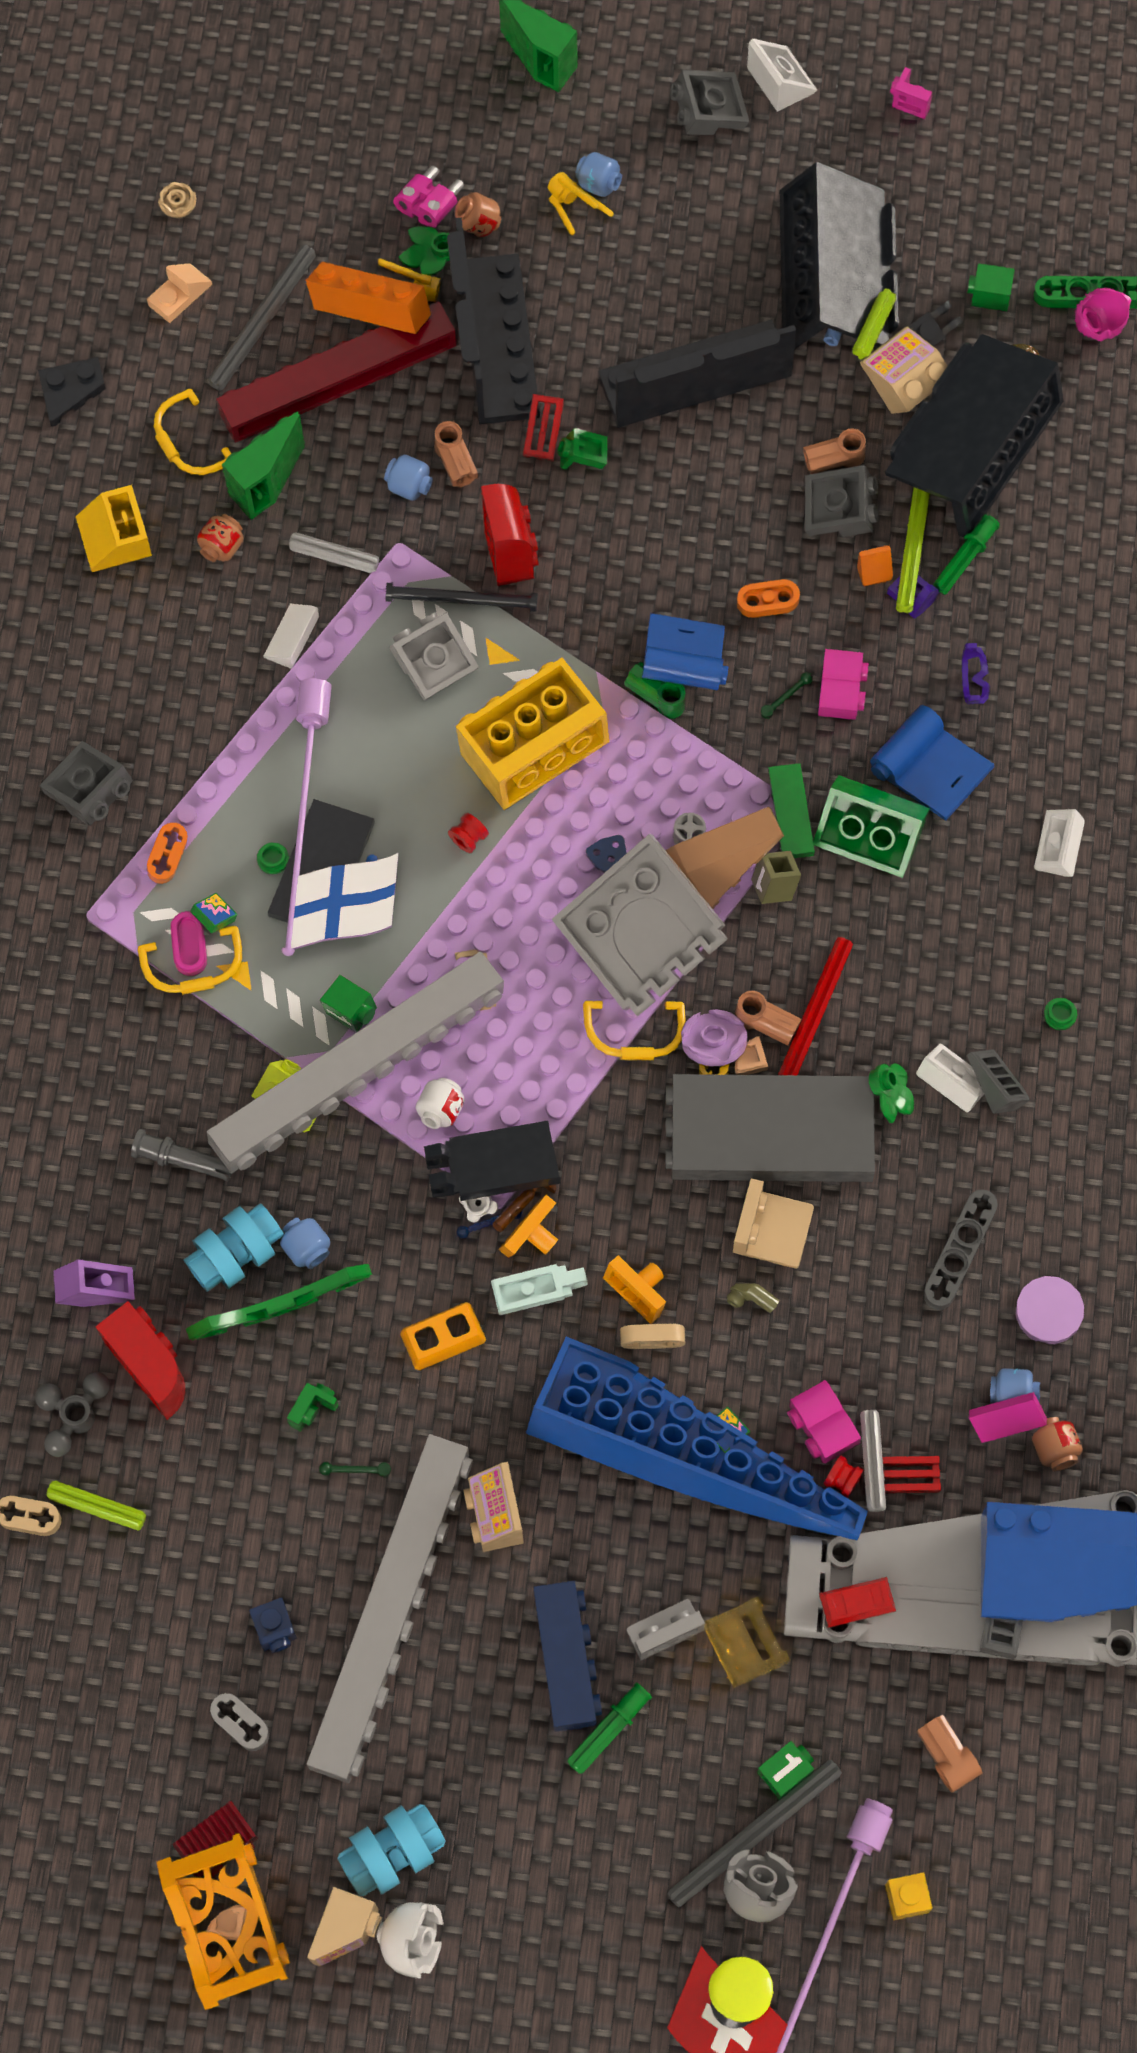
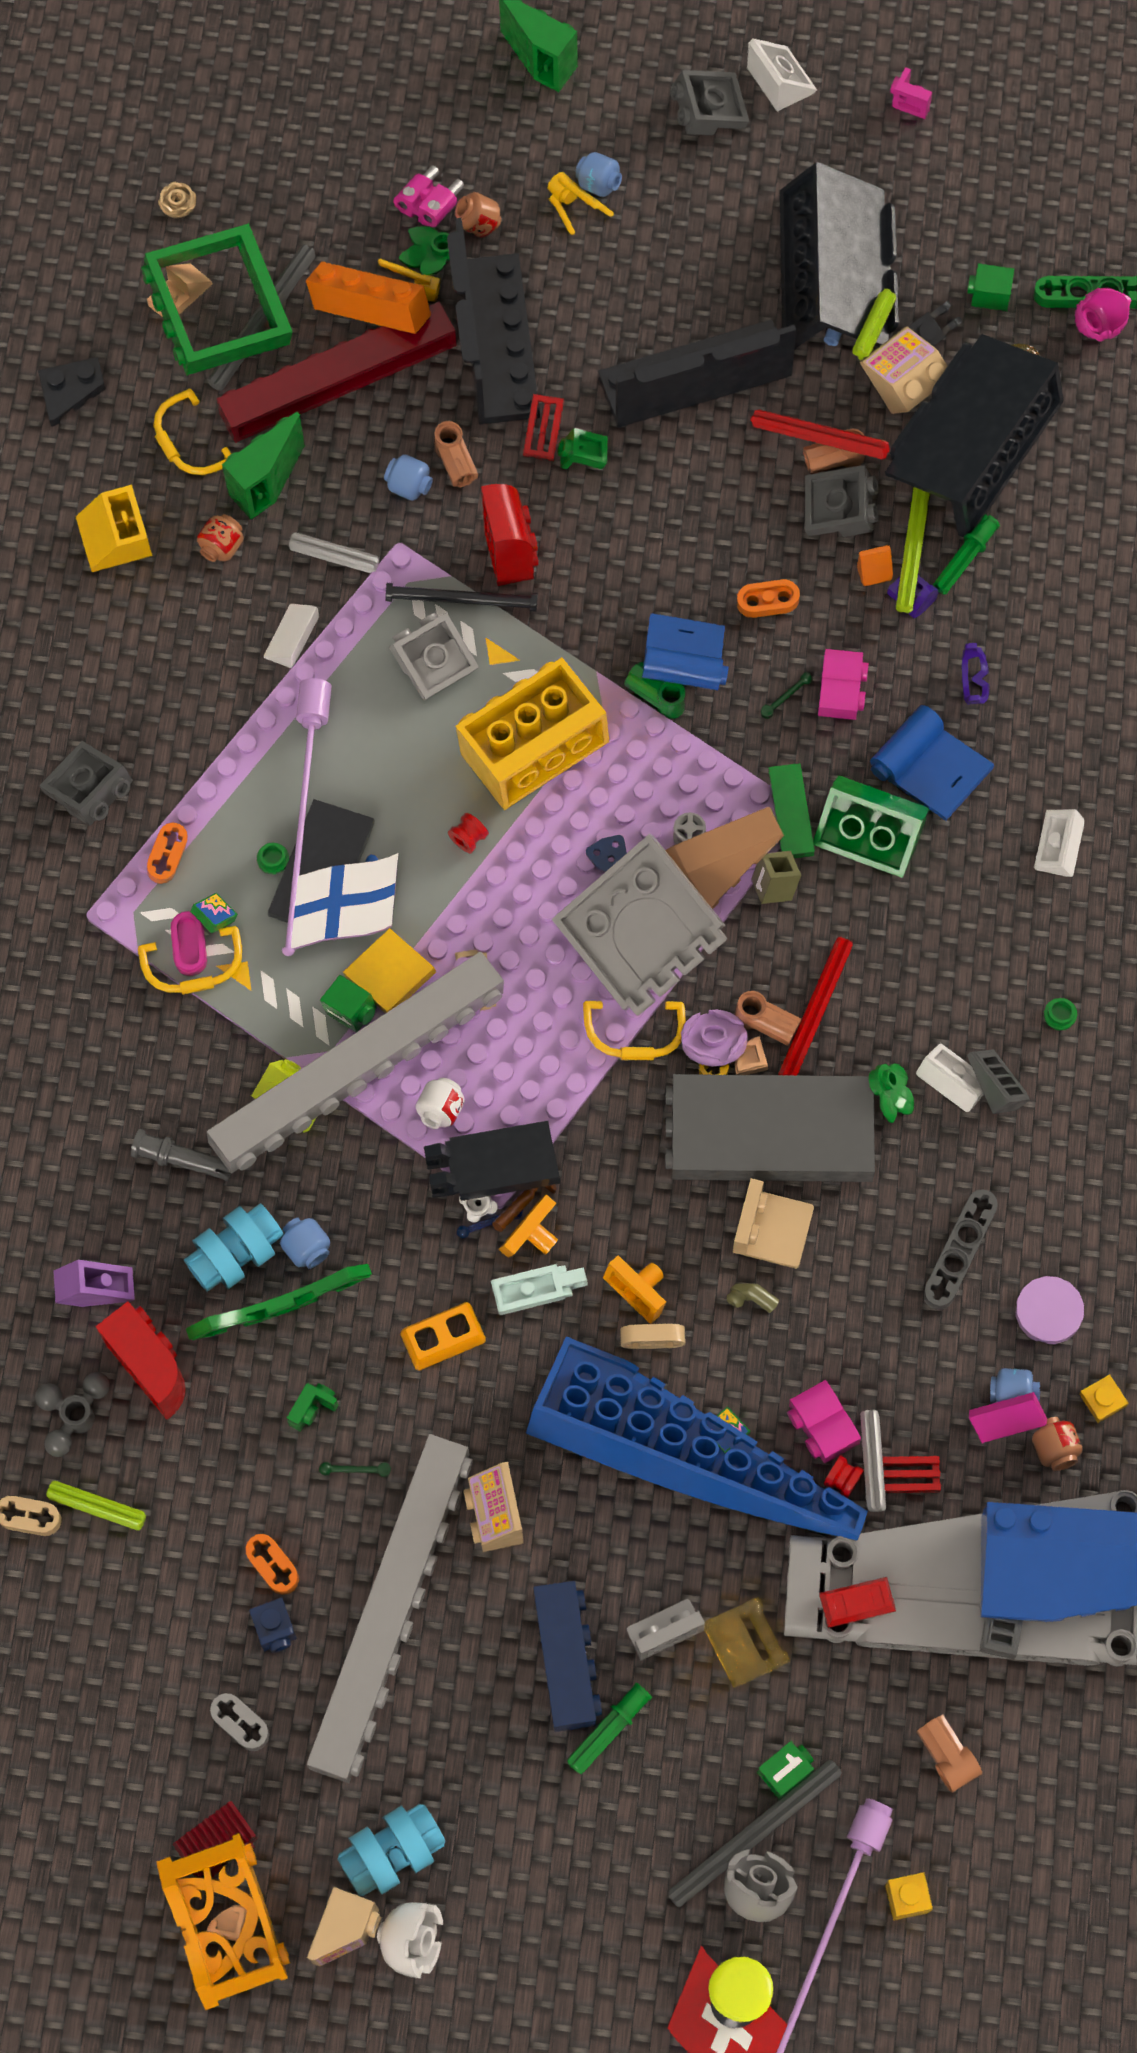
(234, 350): none -> green window
(278, 1558): none -> orange beam
(390, 971): none -> yellow tile
(820, 434): none -> red axle
(1103, 1398): none -> yellow plate

